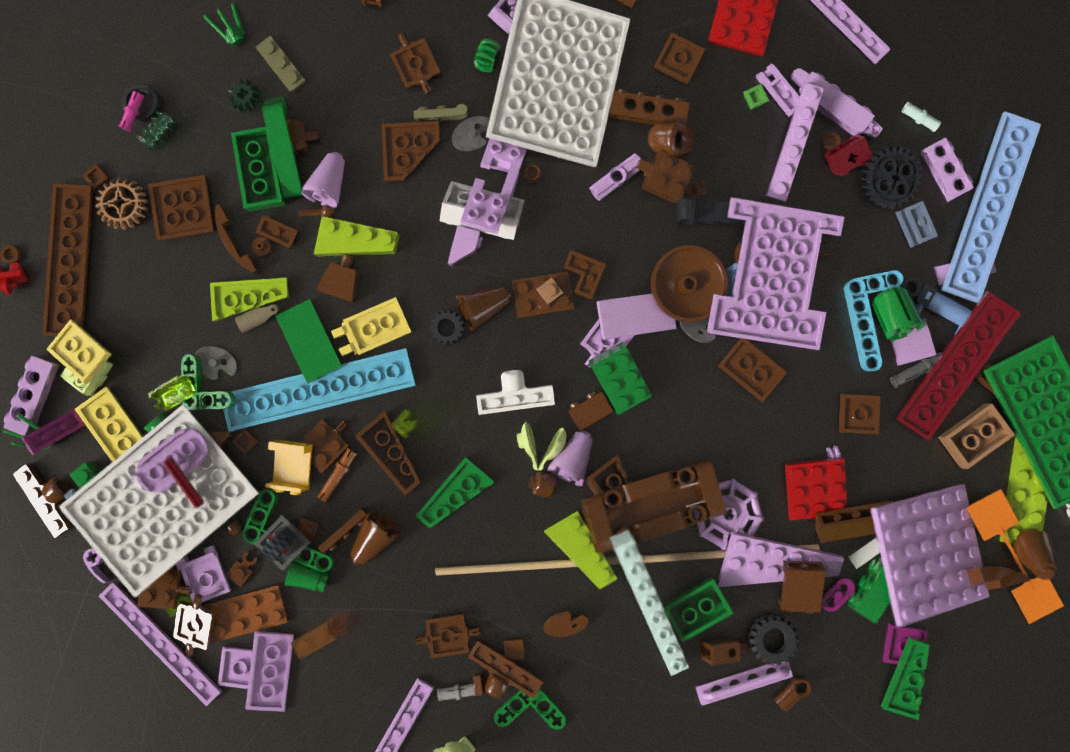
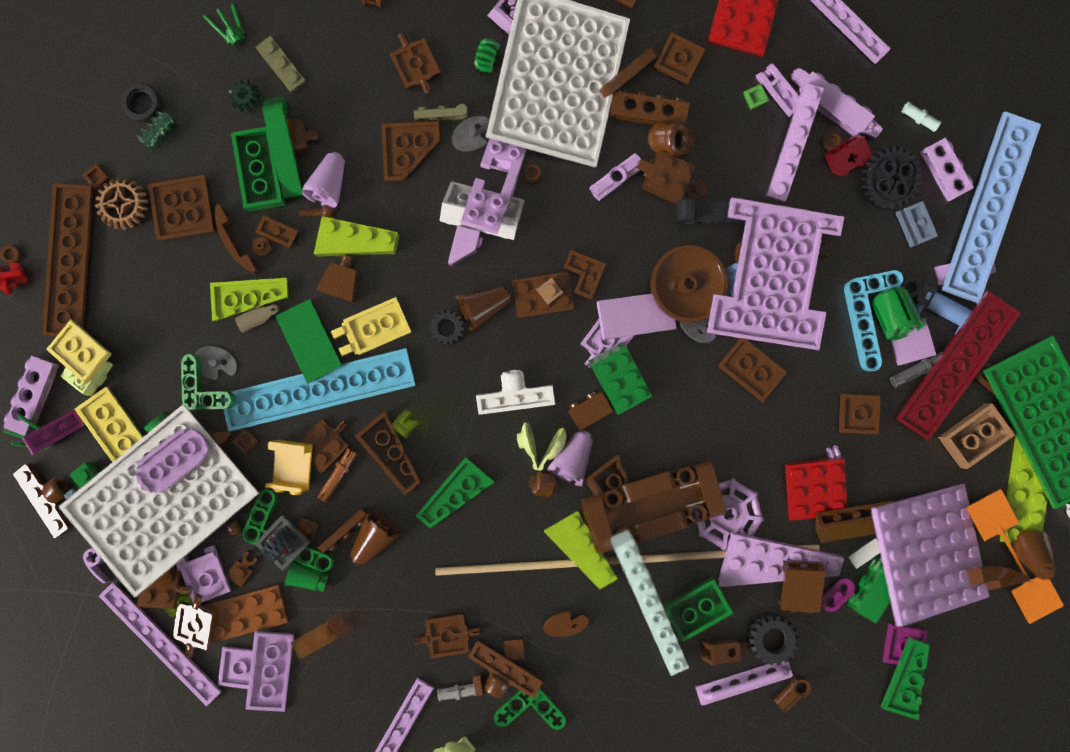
(131, 111): dark pink pin -> none
(172, 392): clear neon green hinge -> none
(183, 482): dark red axle -> none
(628, 72): none -> reddish brown beam

